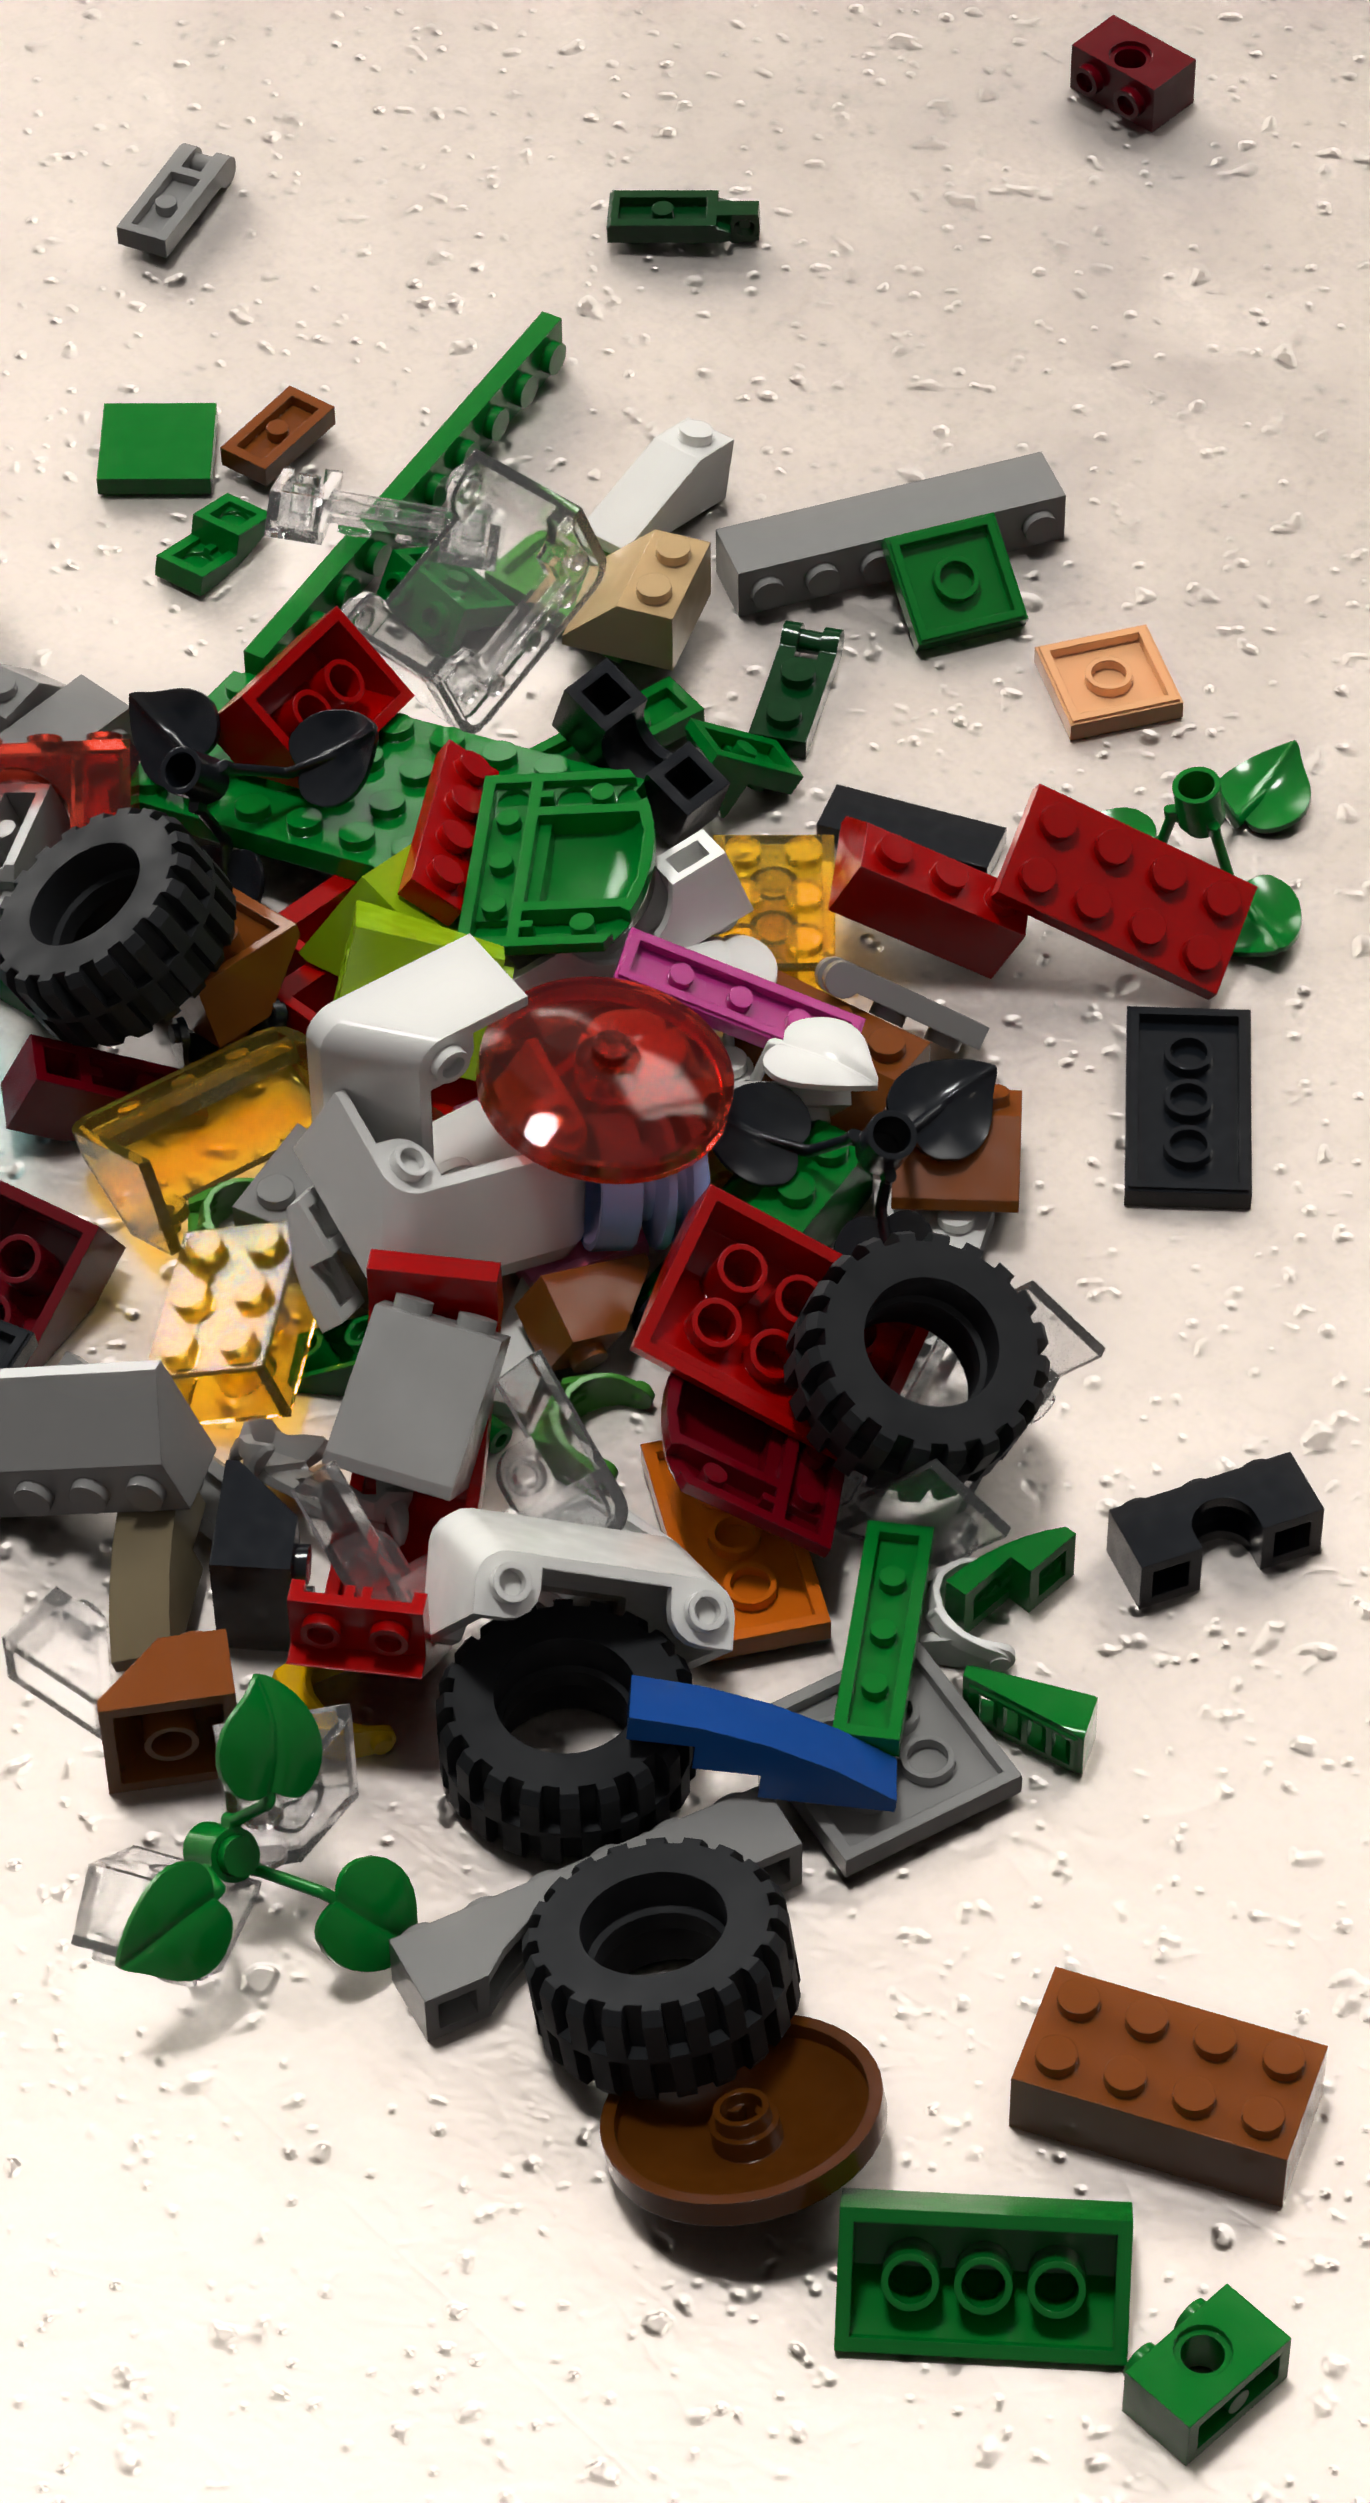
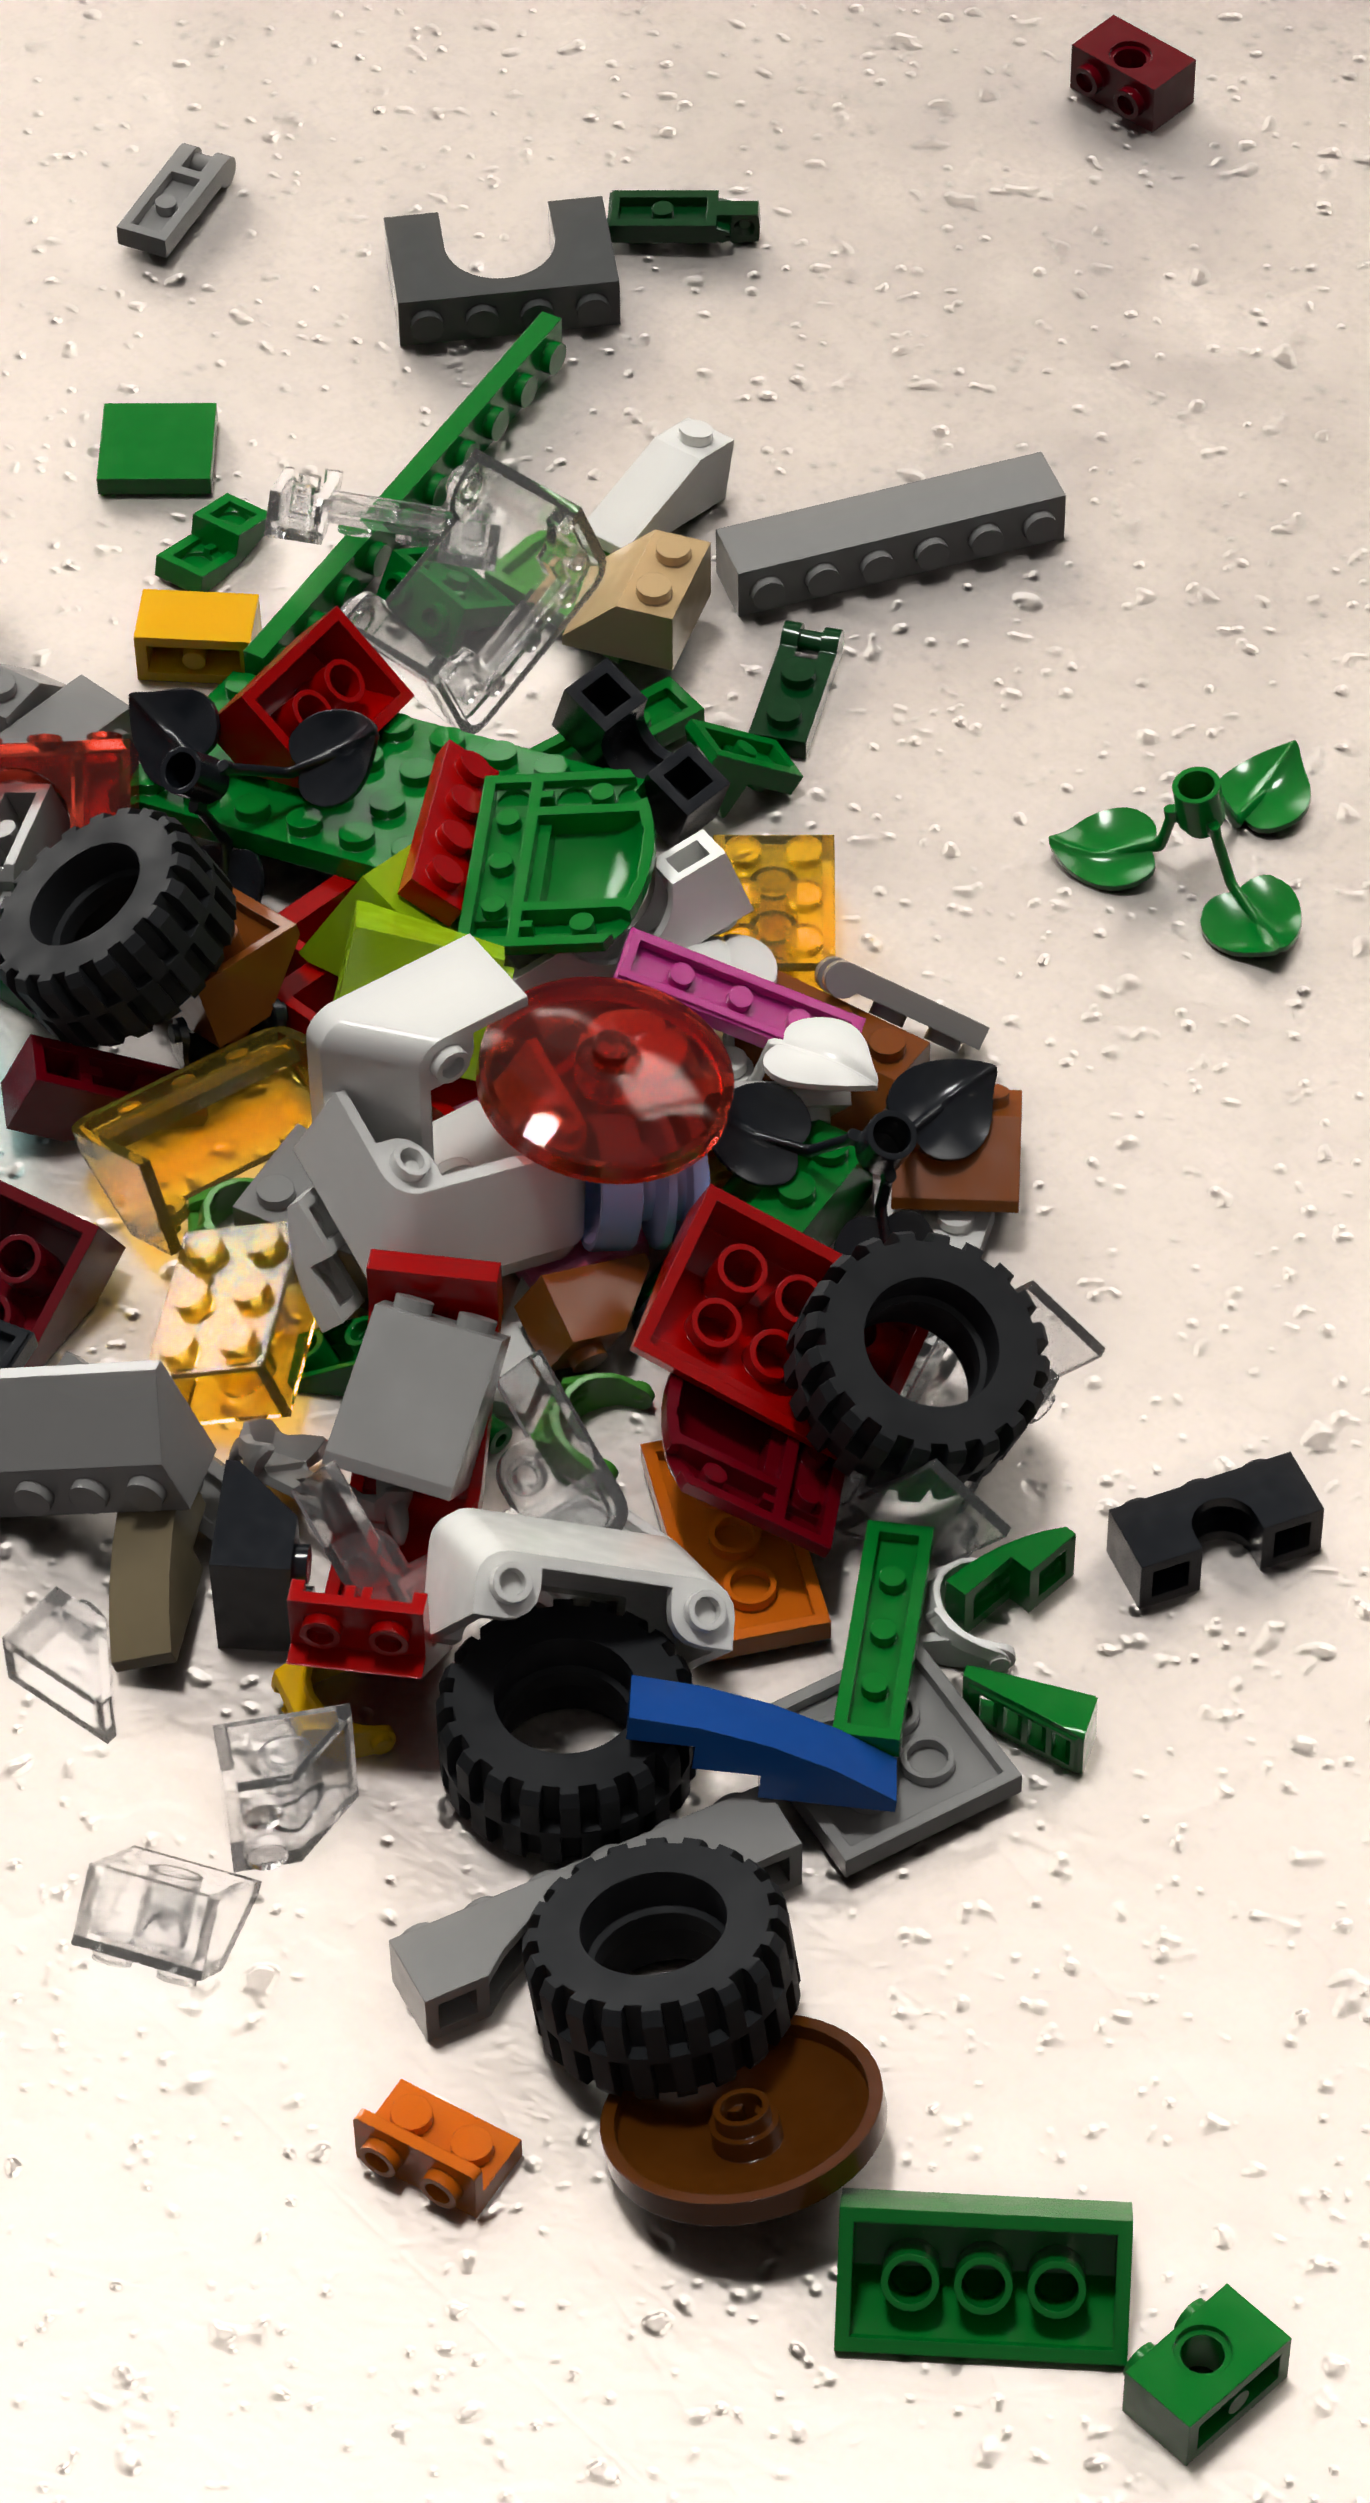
(164, 1712): dark orange slope -> none
(181, 1926): green plant -> none
(194, 634): none -> yellow brick
(278, 435): dark orange plate -> none
(436, 2148): none -> orange bracket
(444, 303): none -> dark grey arch
(922, 898): red slope -> none
(949, 834): black tile -> none
(954, 581): green tile -> none
(1108, 682): light nougat tile -> none
(1124, 892): red plate -> none
(1168, 2086): dark orange brick -> none
(1188, 1108): black tile -> none

